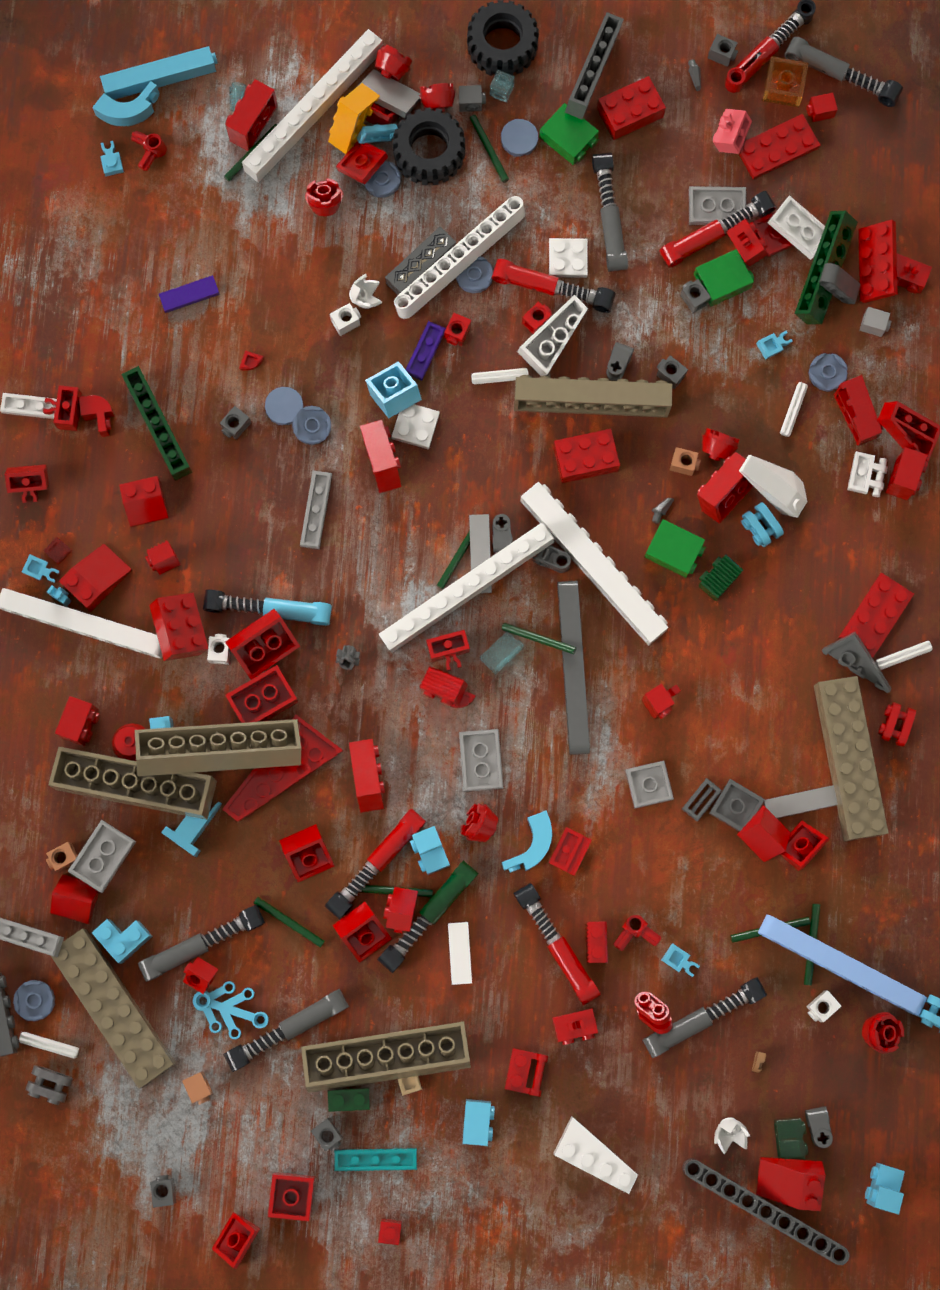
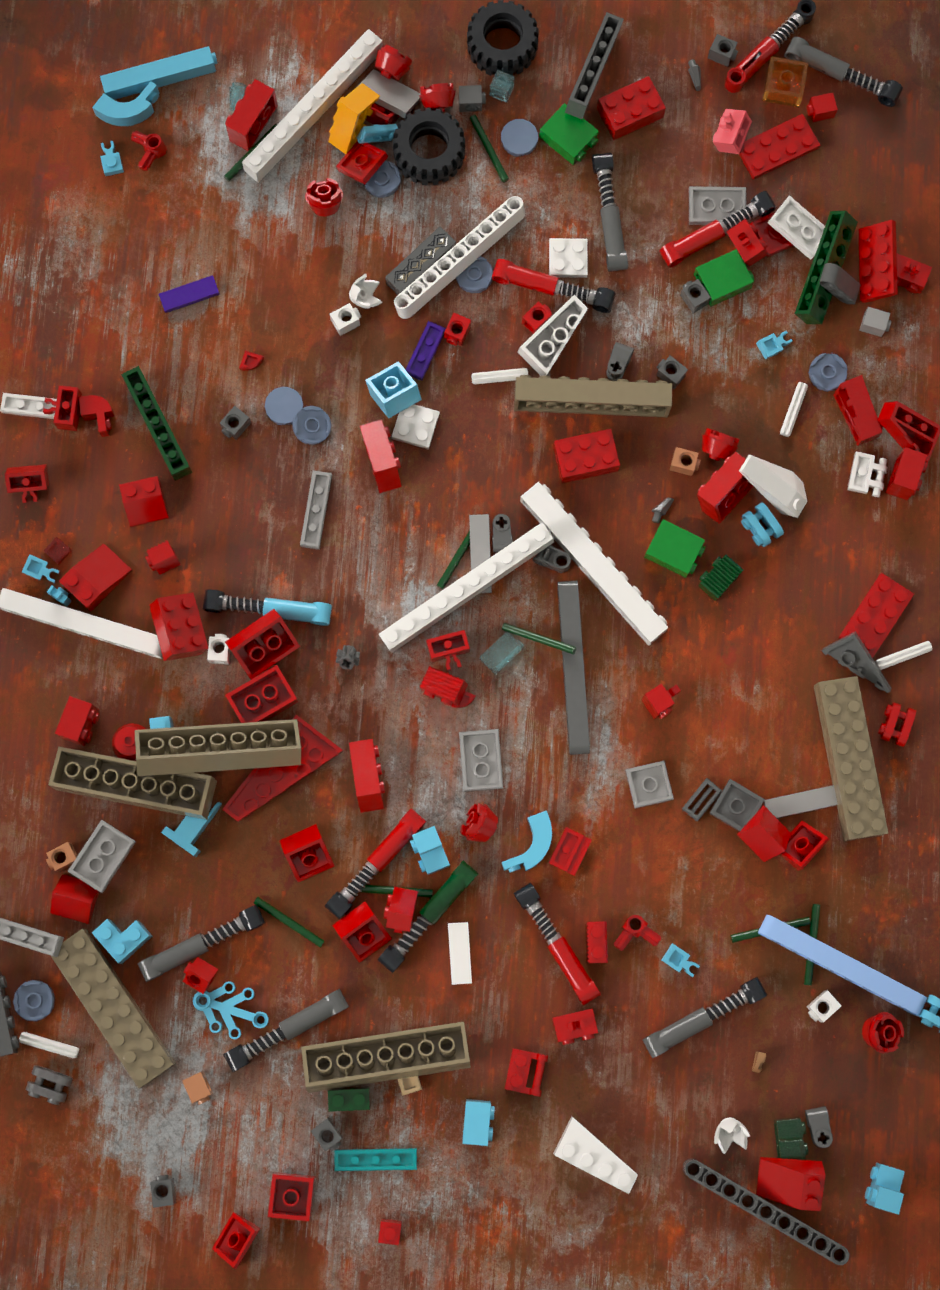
(653, 1012): red brick -> none

